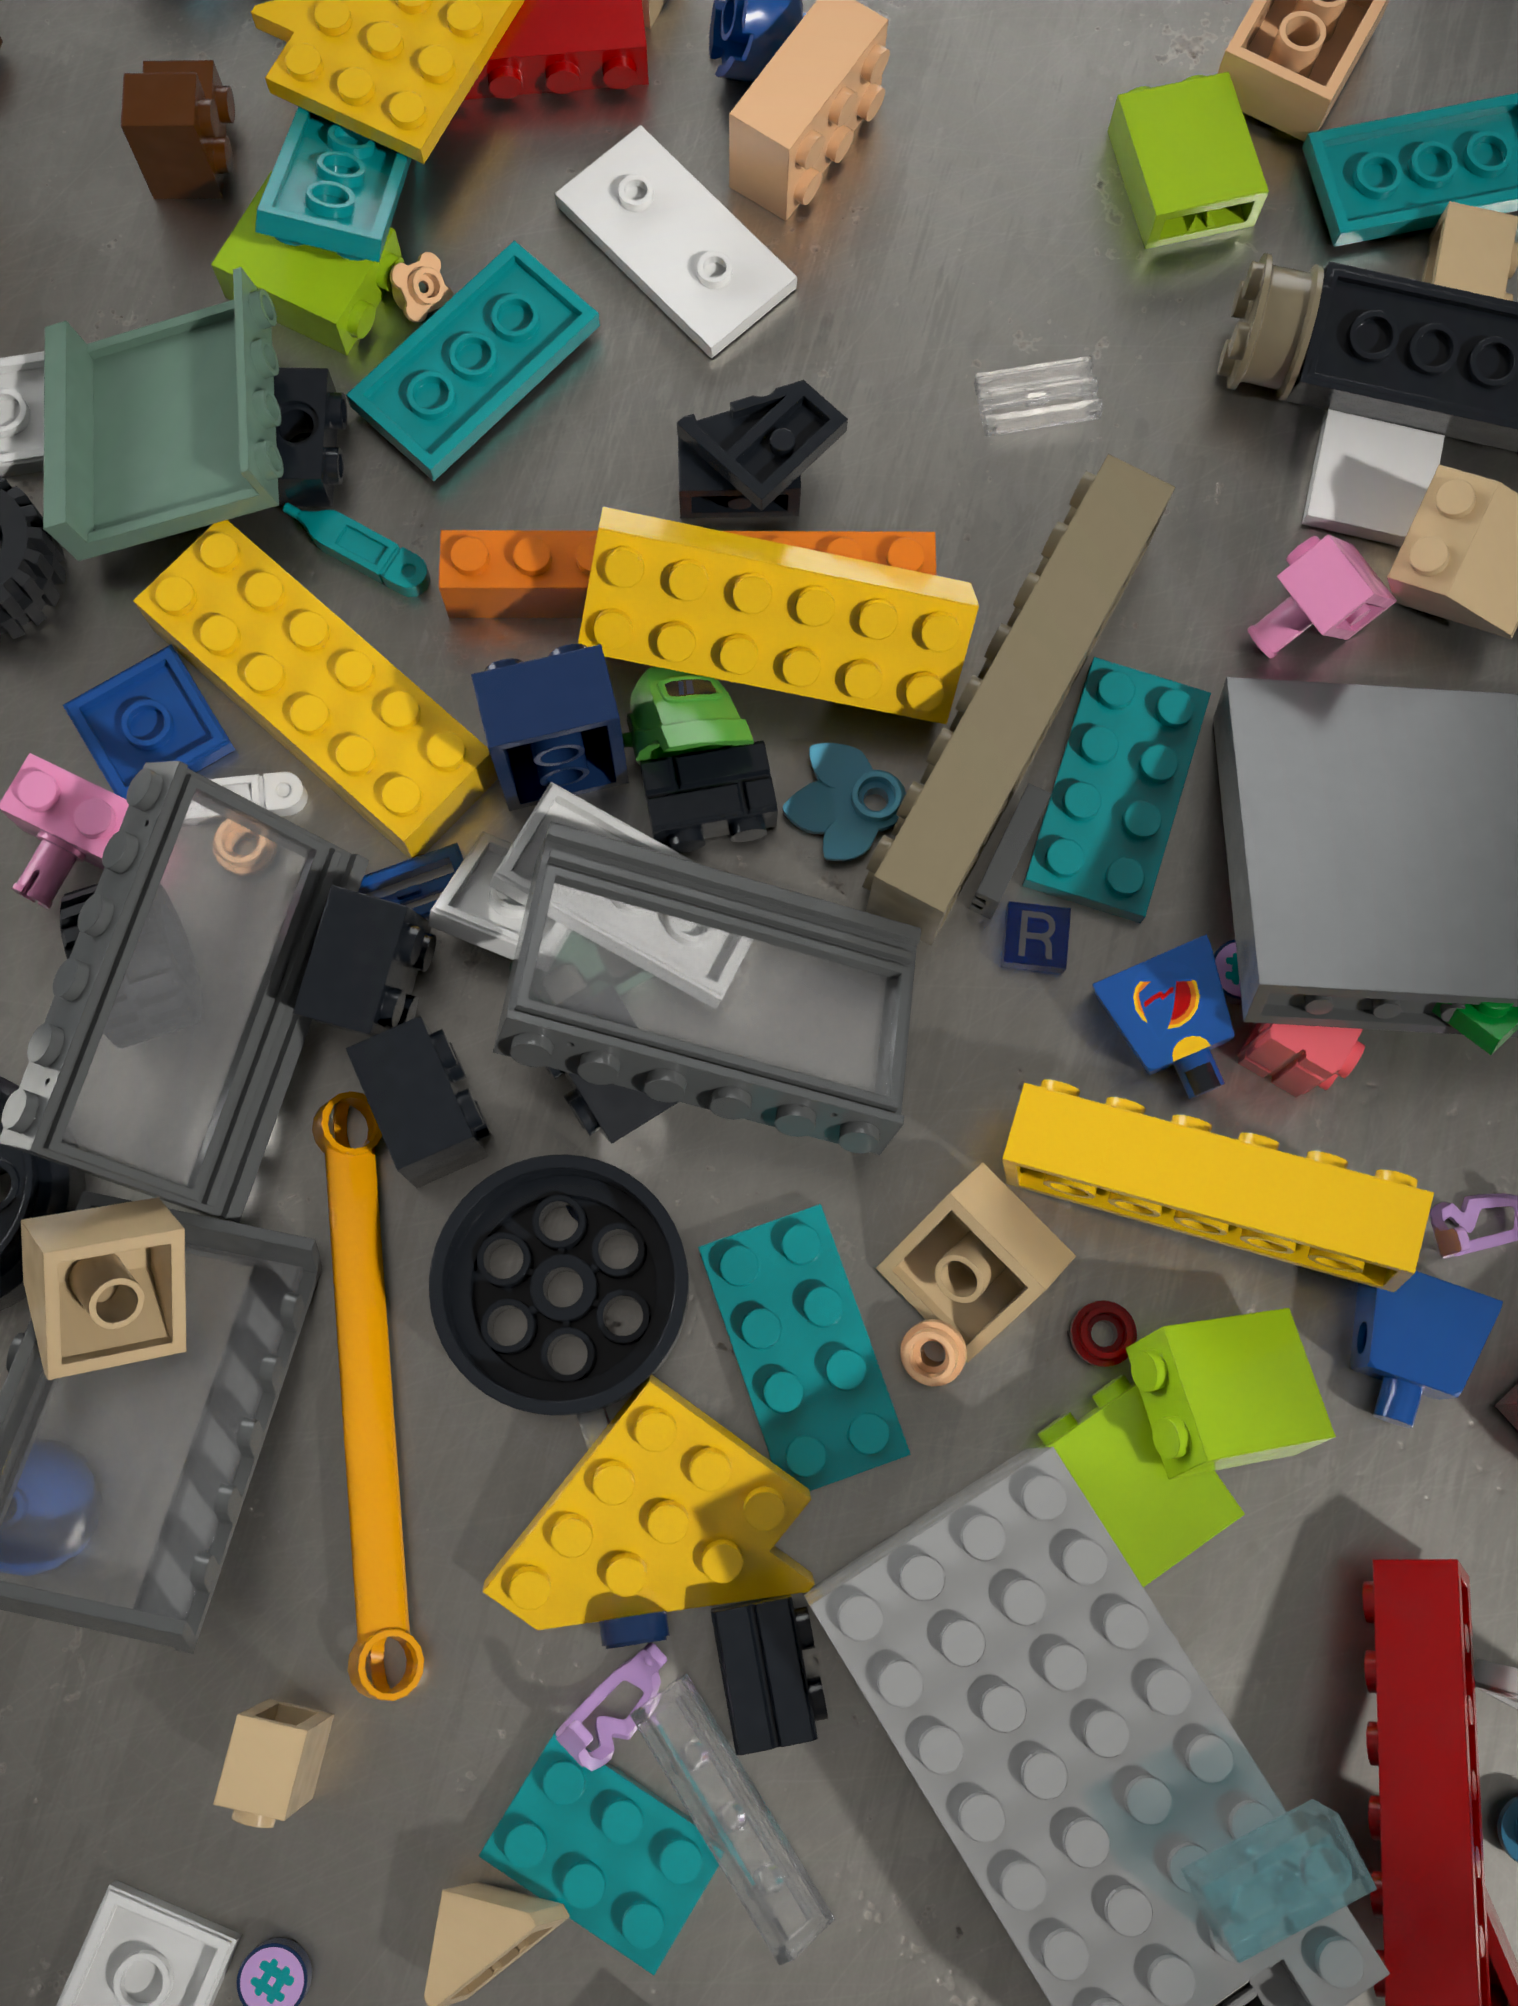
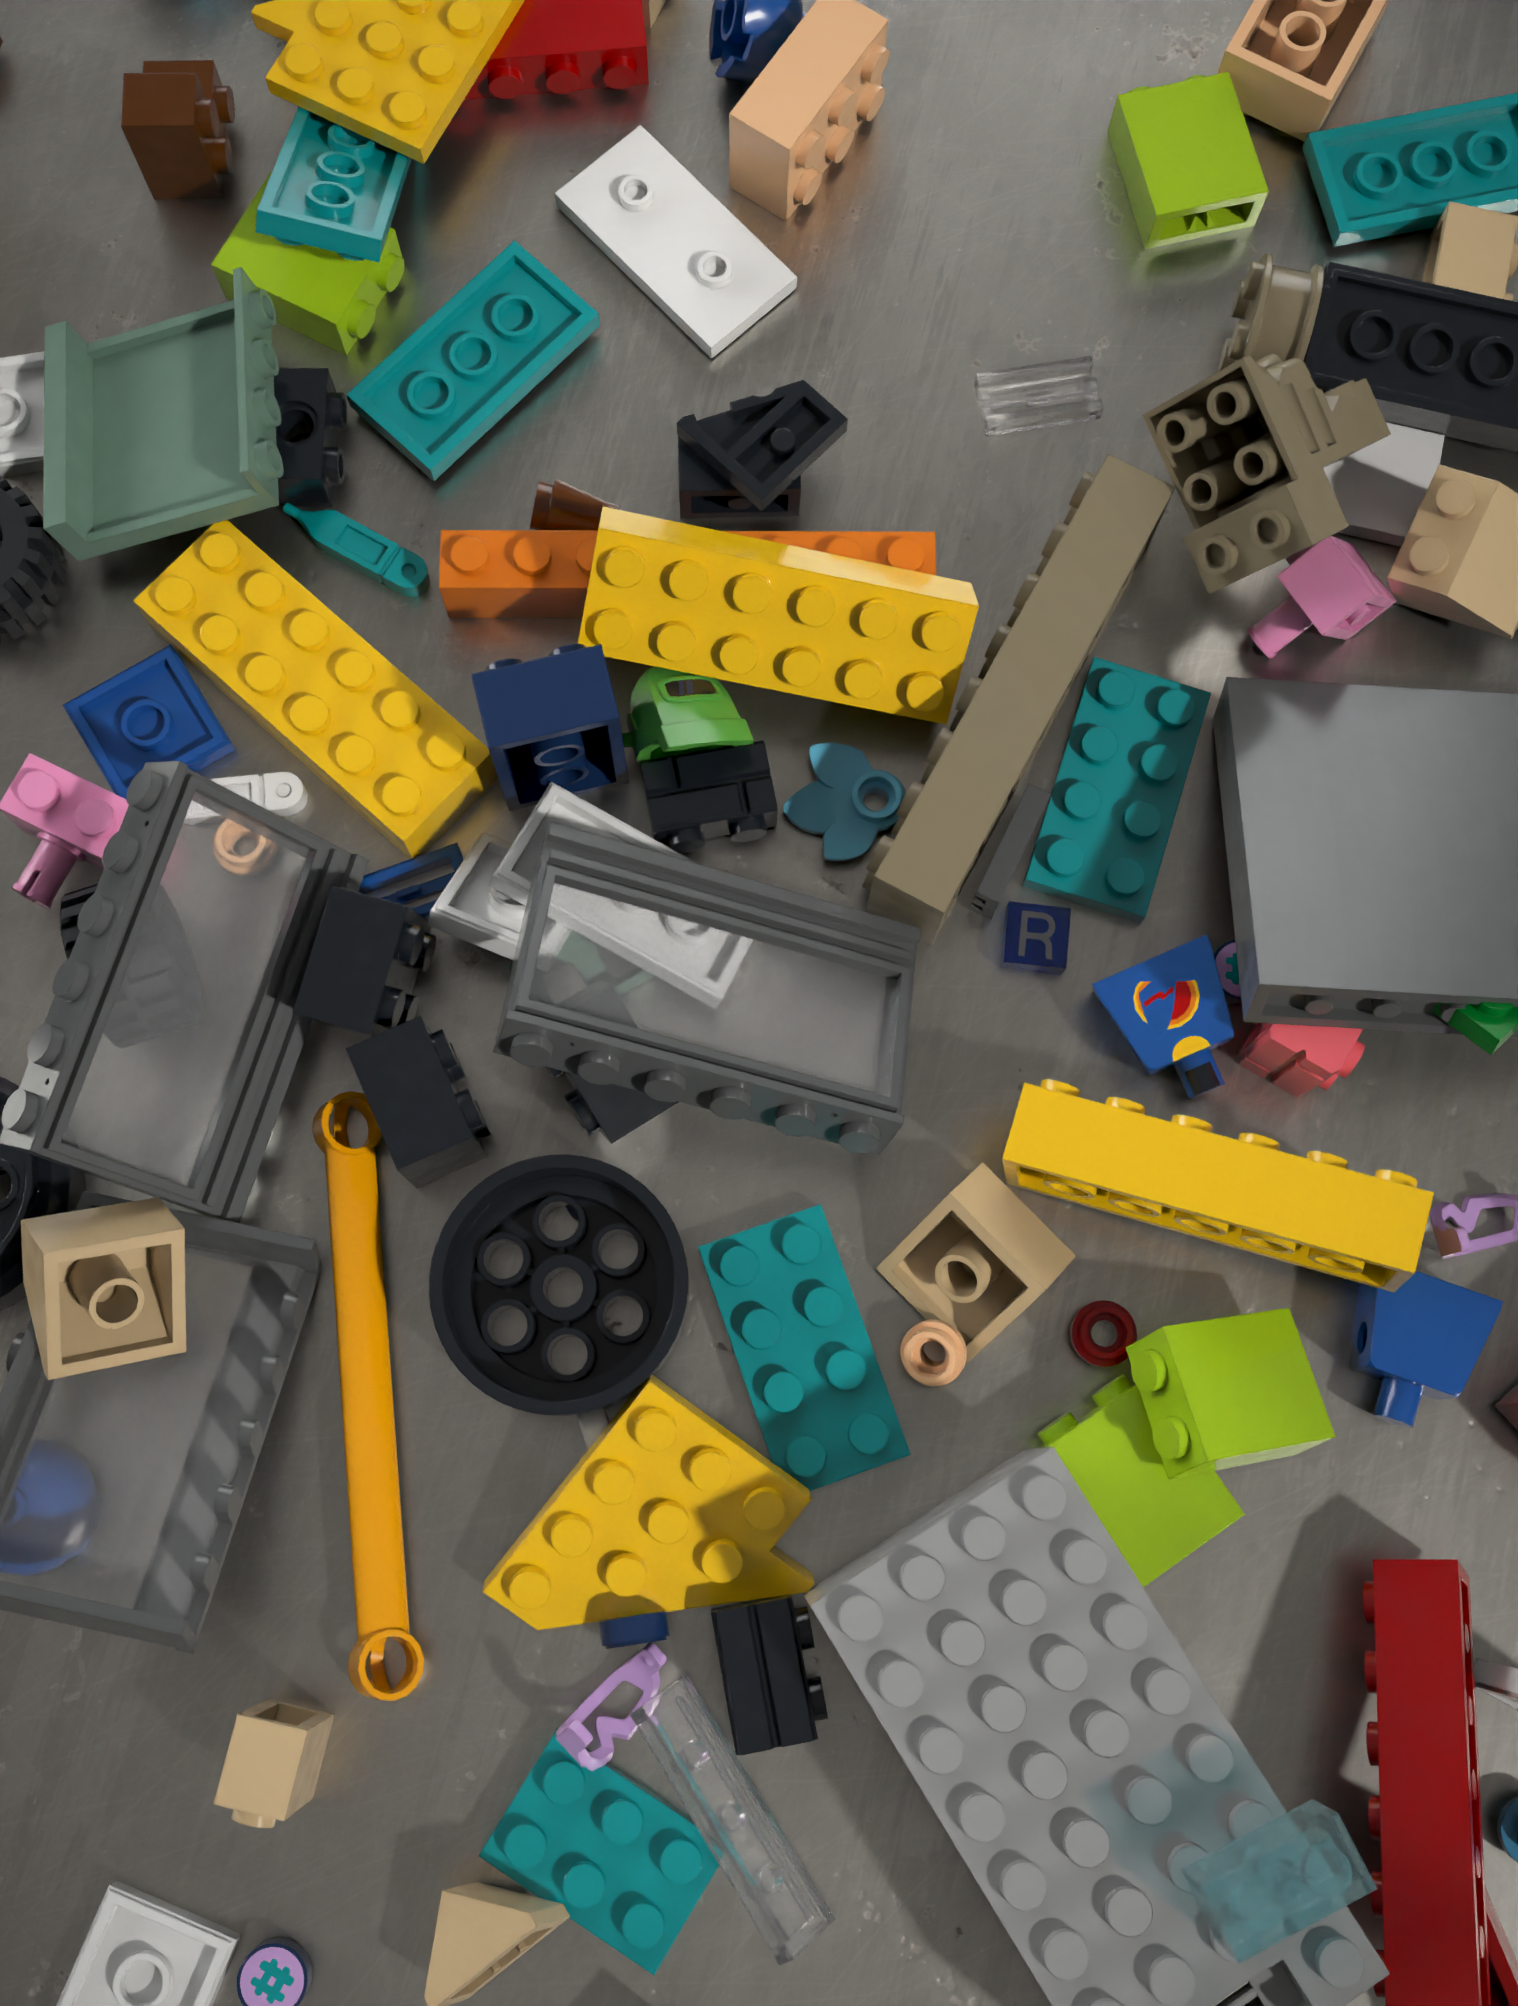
(406, 289): light nougat plate -> none
(566, 507): none -> reddish brown cone
(1253, 461): none -> dark tan brick

